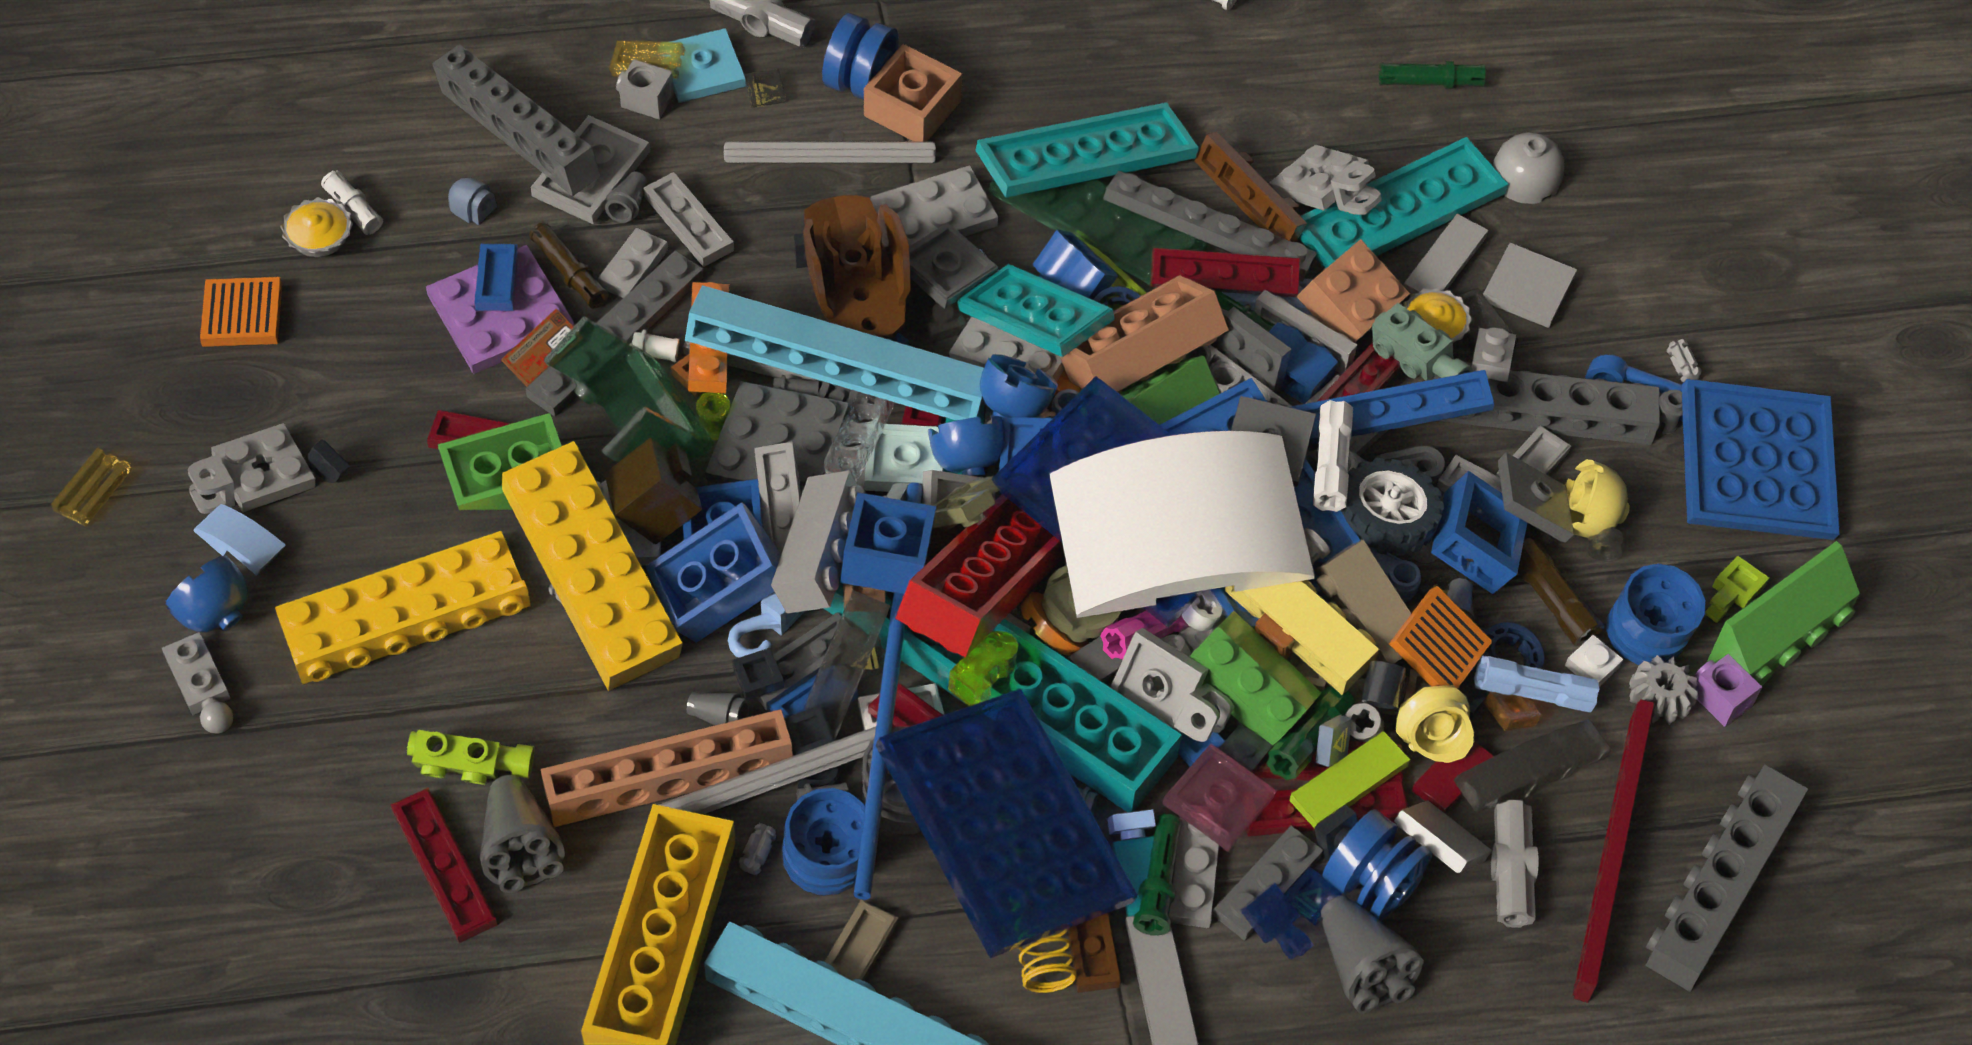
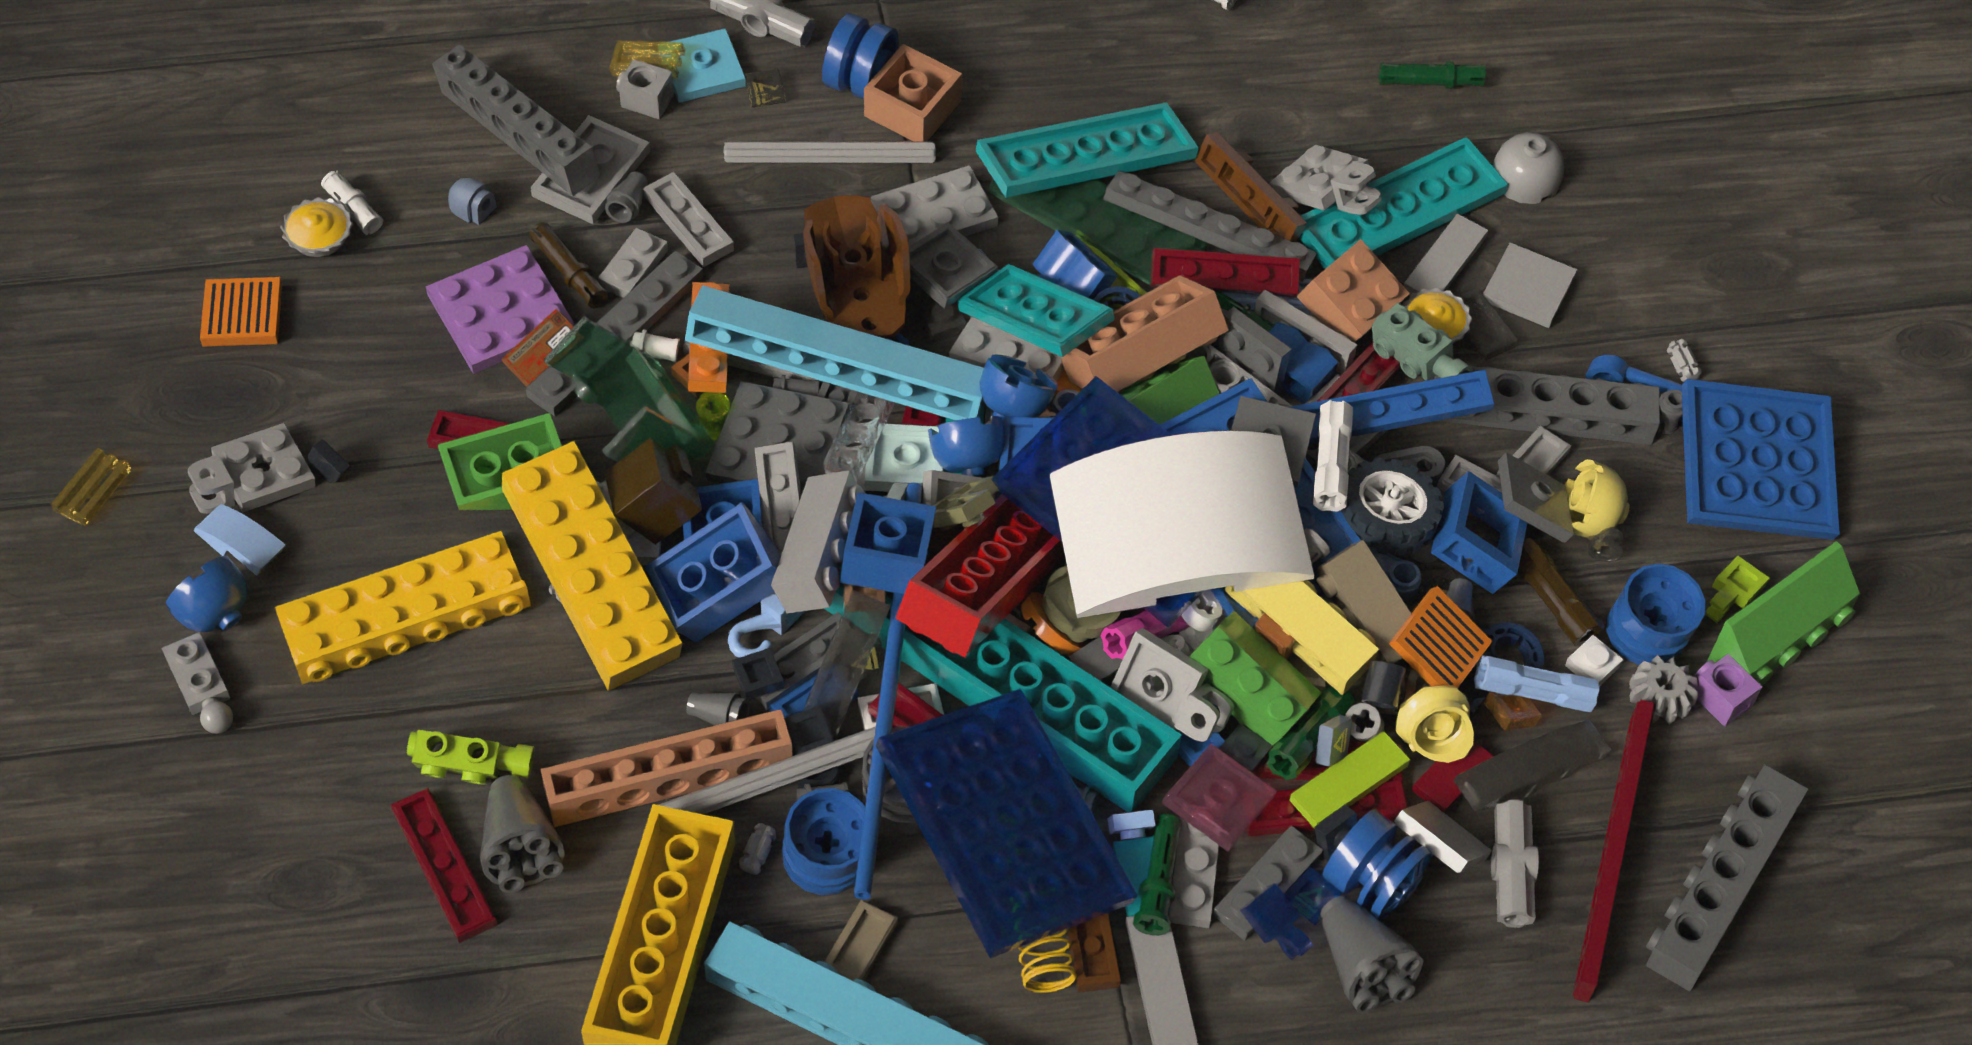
(496, 277): blue tile -> none
(988, 662): clear neon green leg -> none
(1494, 353): light grey plate -> none

